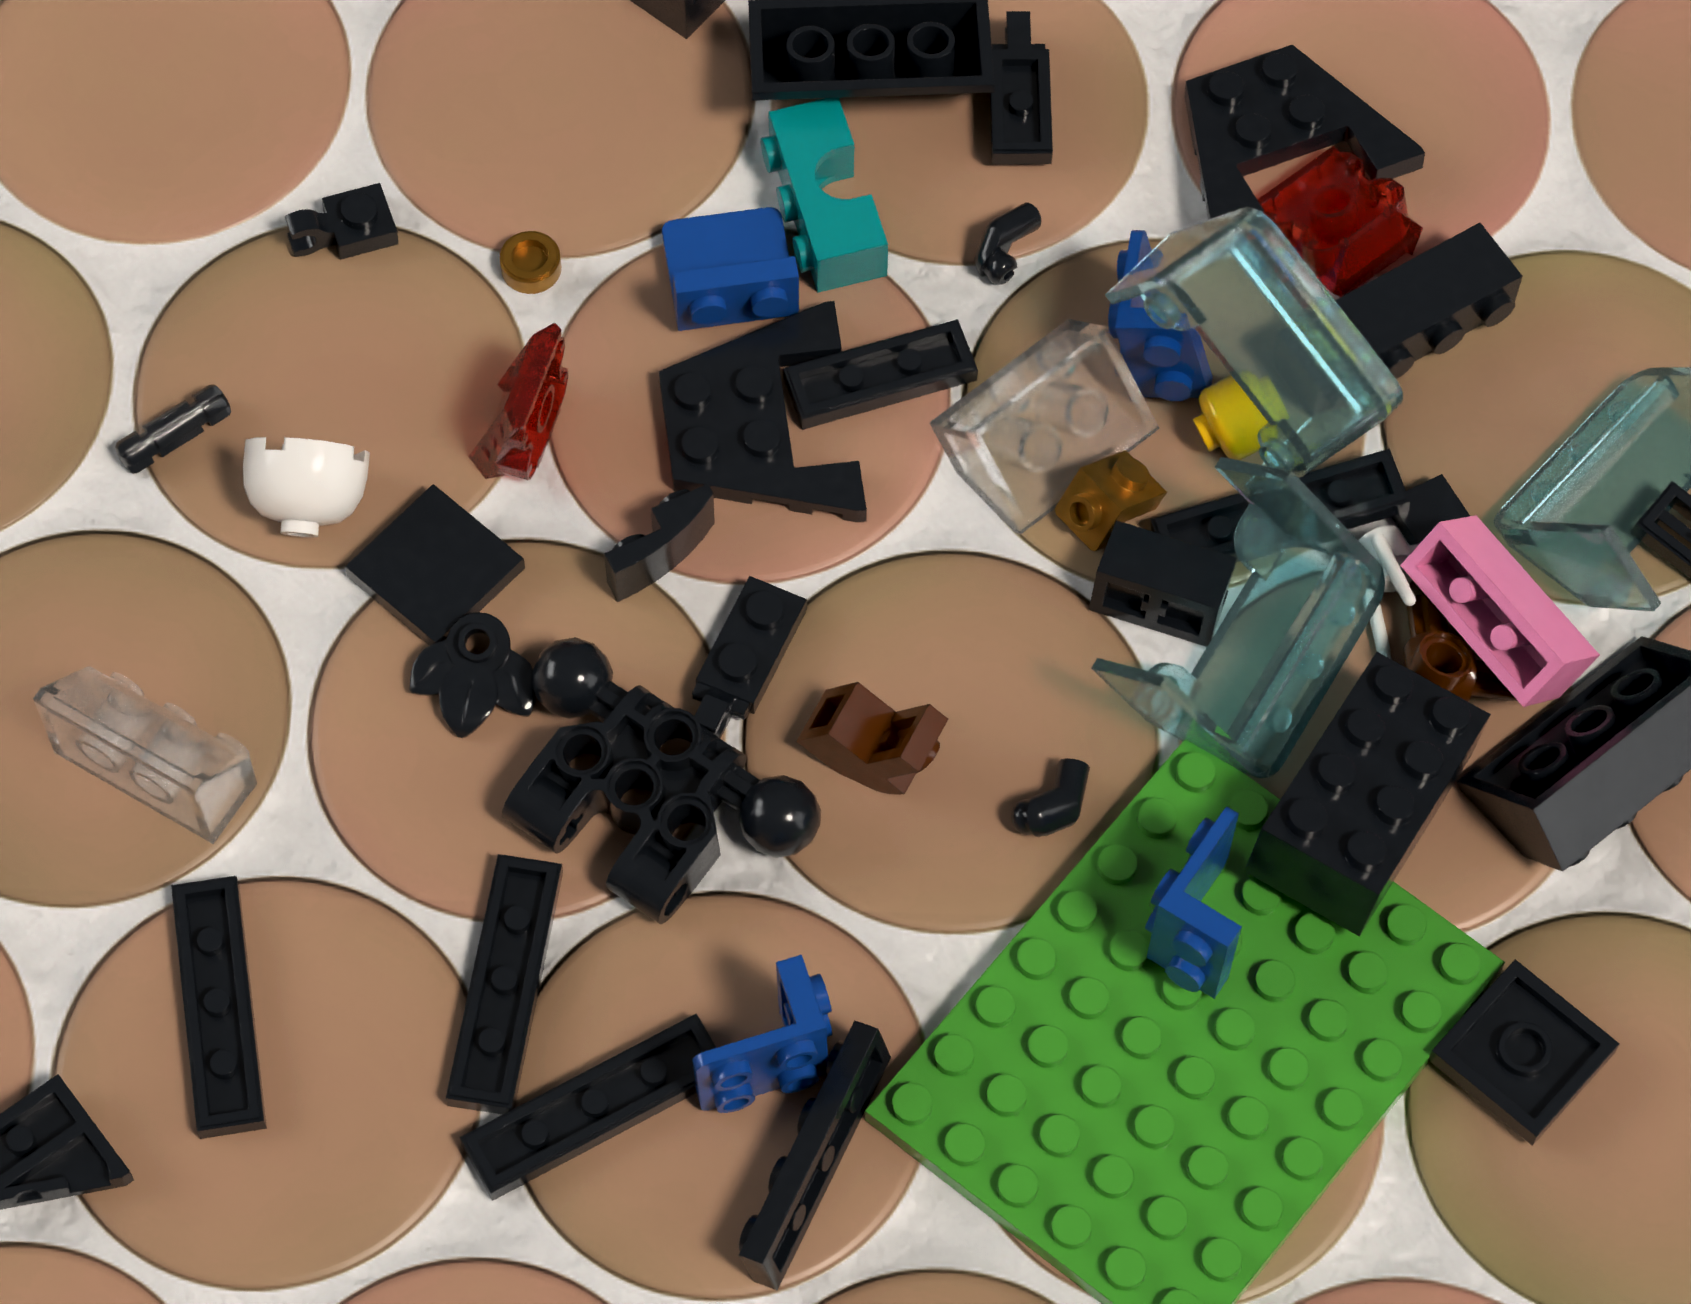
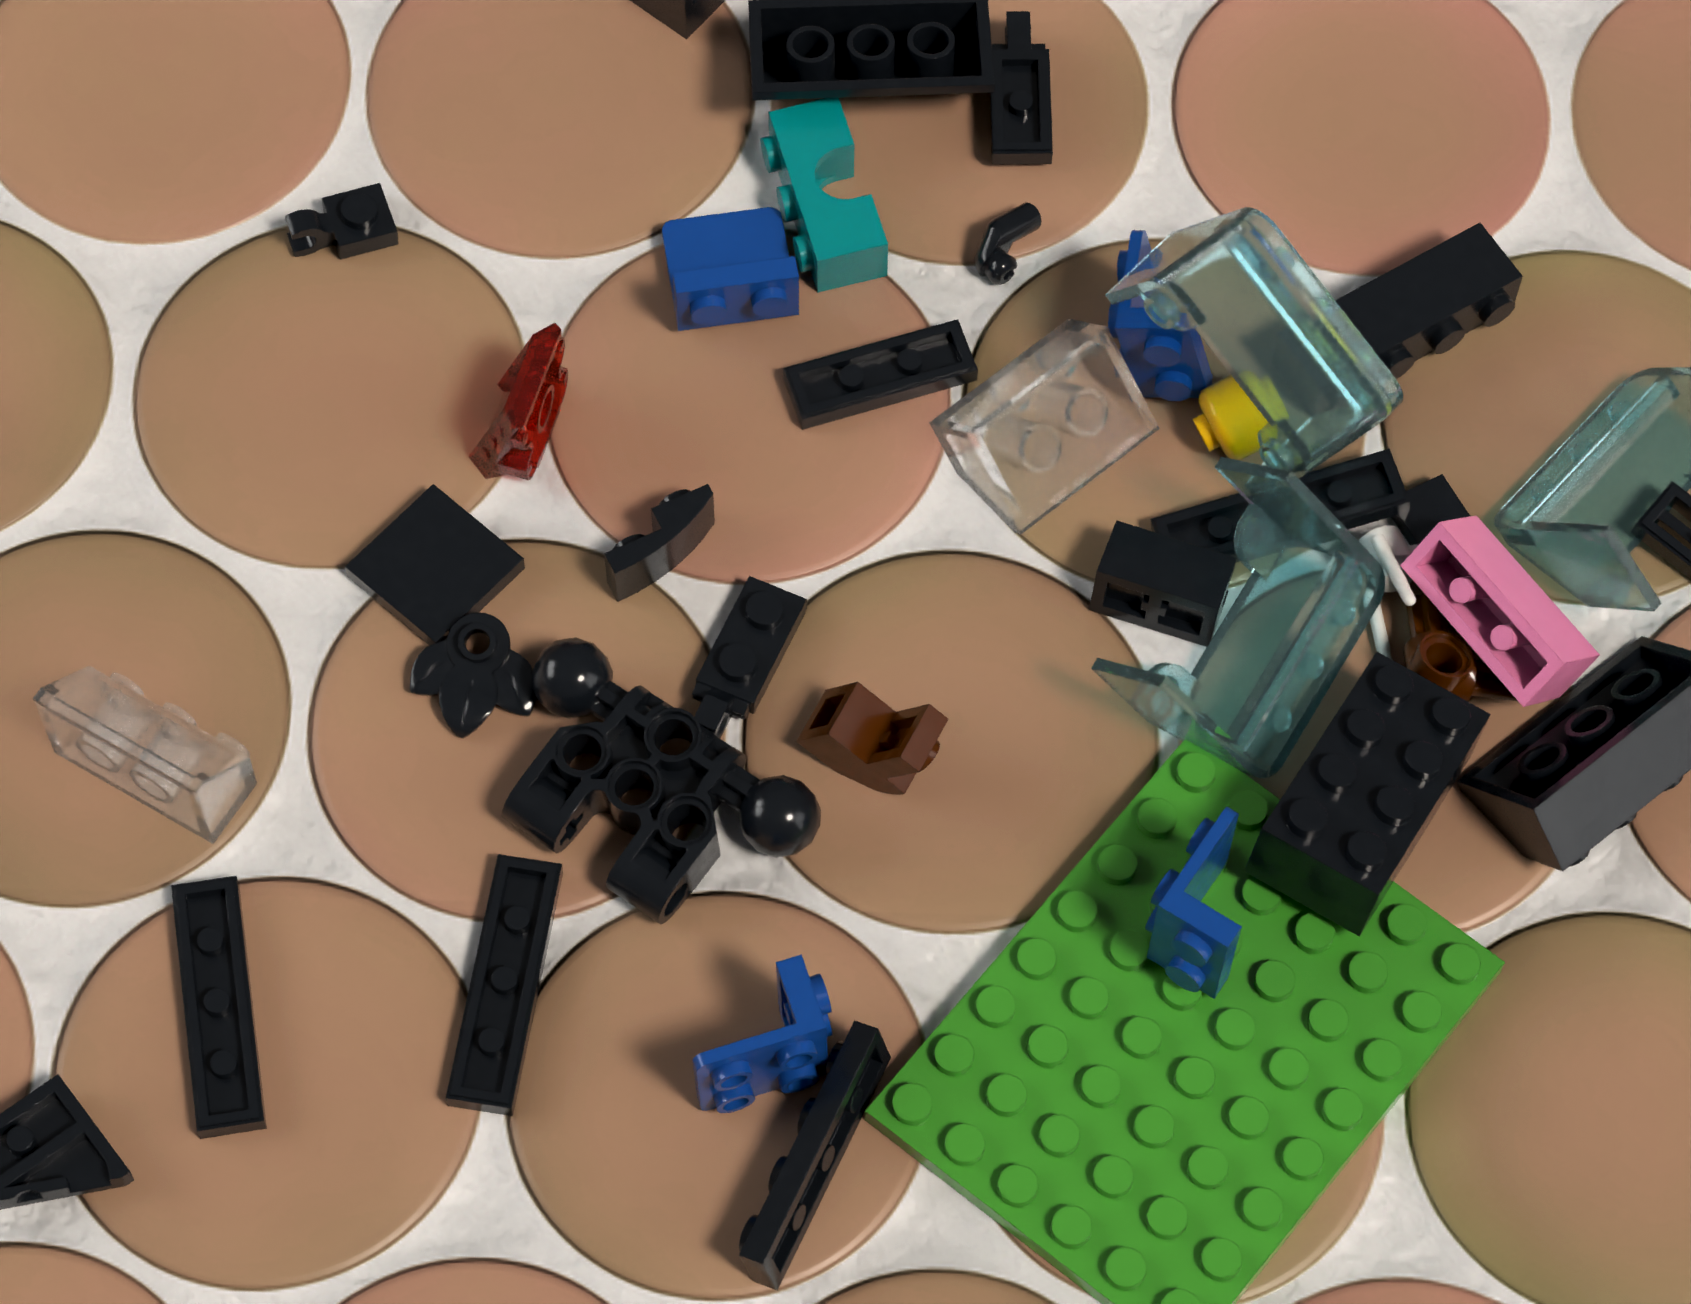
(173, 428): black axle -> none
(304, 482): white cylinder -> none
(530, 262): pearl gold tile -> none
(587, 1109): black tile -> none
(732, 424): black wing -> none
(1057, 807): black arm -> none
(1107, 492): pearl gold bracket -> none
(1277, 112): black wing -> none
(1342, 220): clear red slope -> none
(1523, 1052): black plate -> none

